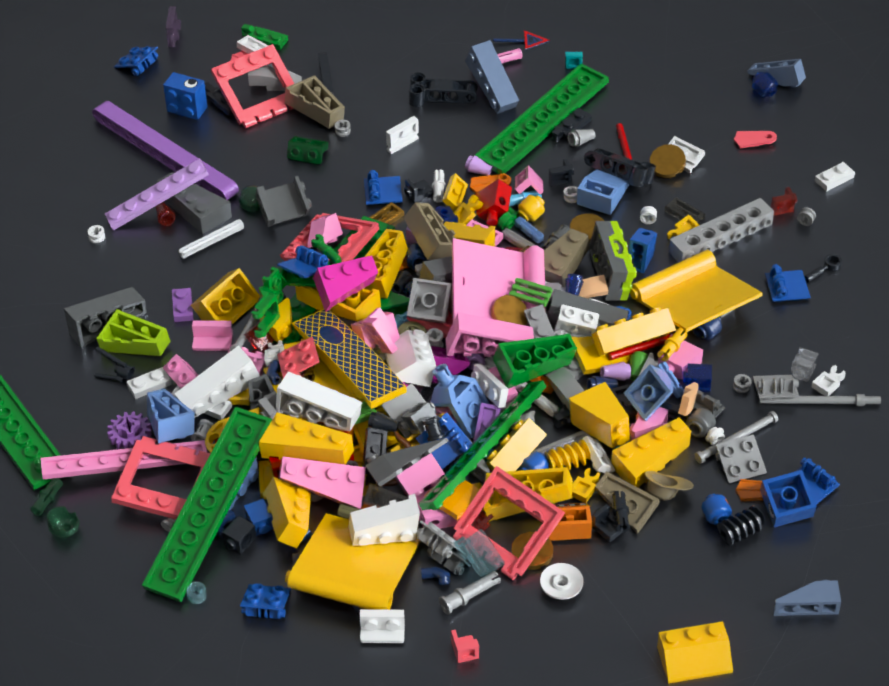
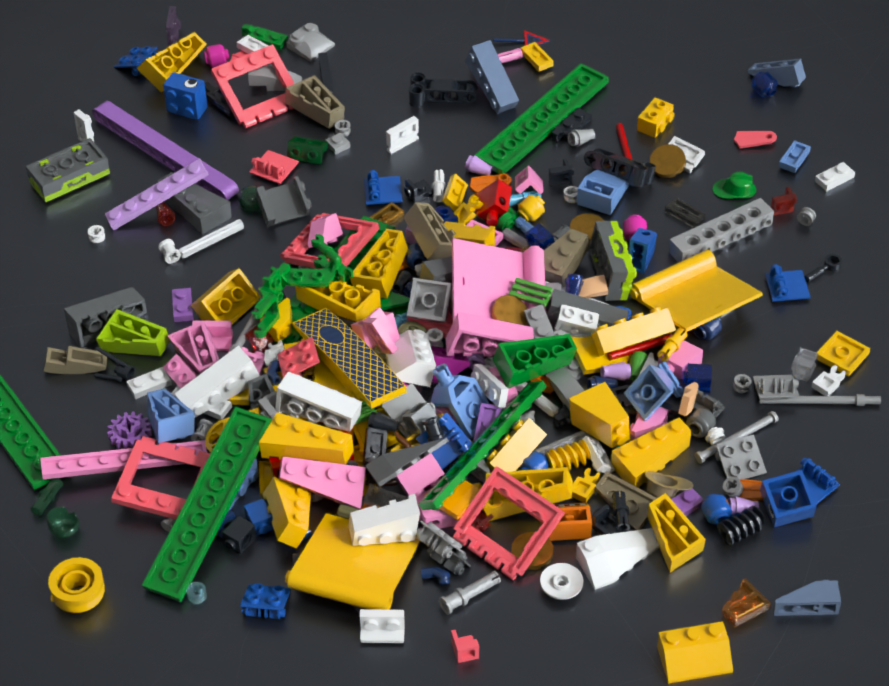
(68, 169): none -> dark grey piece
(74, 361): none -> dark tan slope
(75, 573): none -> yellow piece
(83, 126): none -> white plate
(171, 254): none -> white bush
(172, 59): none -> yellow wedge
(195, 346): none -> bright pink wedge
(215, 55): none -> dark pink head
(273, 166): none -> coral hinge
(305, 262): blue hinge -> none
(309, 42): none -> light grey slope
(338, 143): none -> light grey plate
(343, 279): dark pink wedge -> none
(481, 553): clear light blue panel -> none
(537, 56): none -> yellow plate
(539, 237): none -> clear blue brick
(573, 59): teal tile -> none
(611, 555): none -> white wedge
(632, 224): none -> dark pink head
(648, 215): white bush -> none
(655, 117): none -> yellow brick
(674, 532): none -> yellow wedge
(682, 226): yellow plate -> none
(688, 501): none -> medium lavender plate
(733, 481): none -> light grey bush
(736, 186): none -> green piece
(739, 504): none -> lavender cone
(745, 604): none -> clear orange wing
(794, 156): none -> medium blue plate
(843, 352): none -> yellow plate

